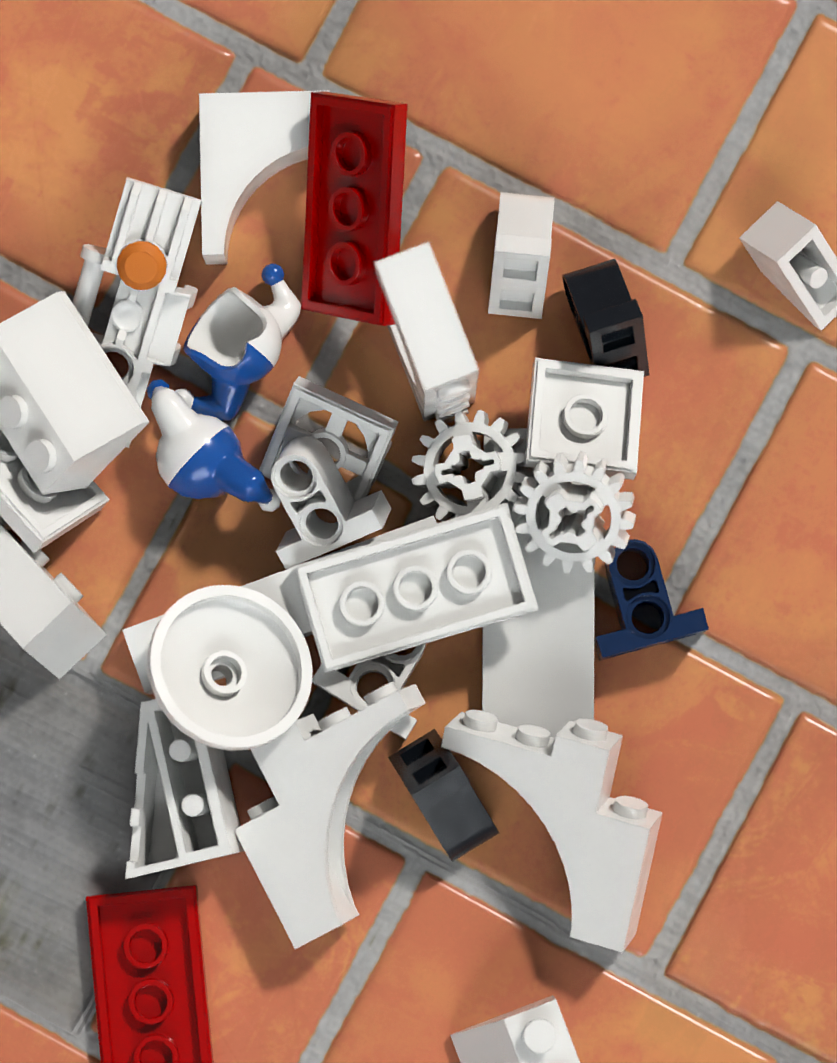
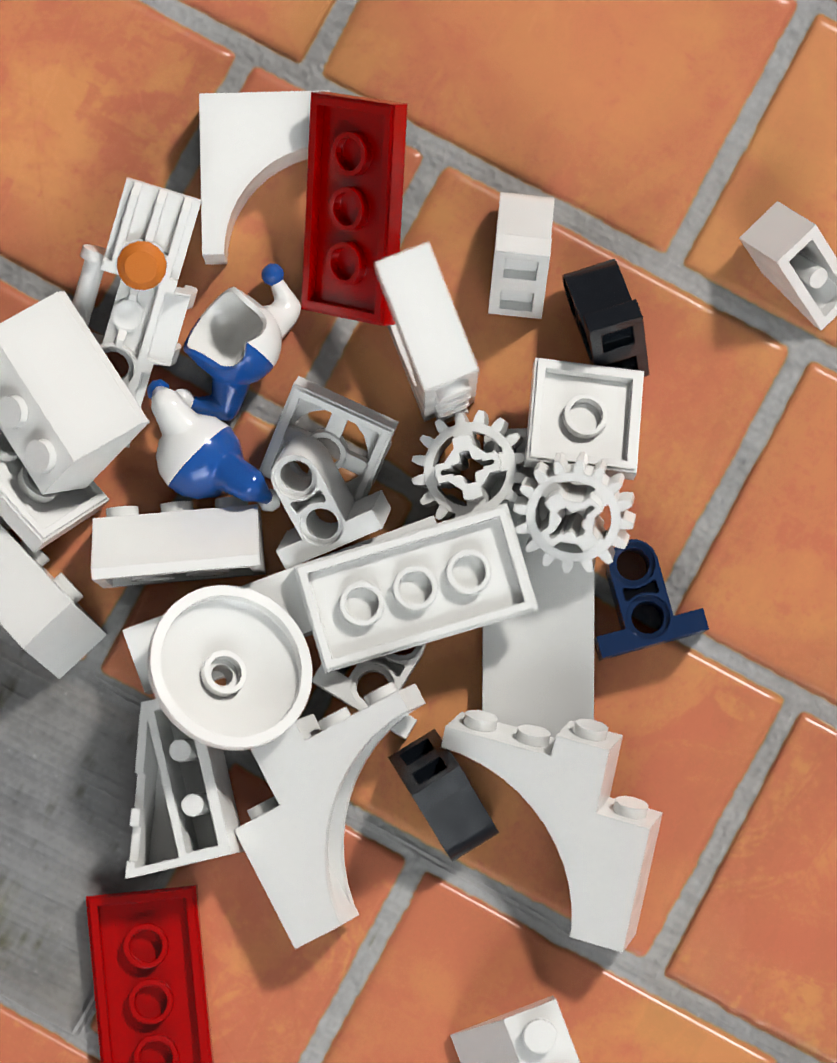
(177, 543): none -> white slope

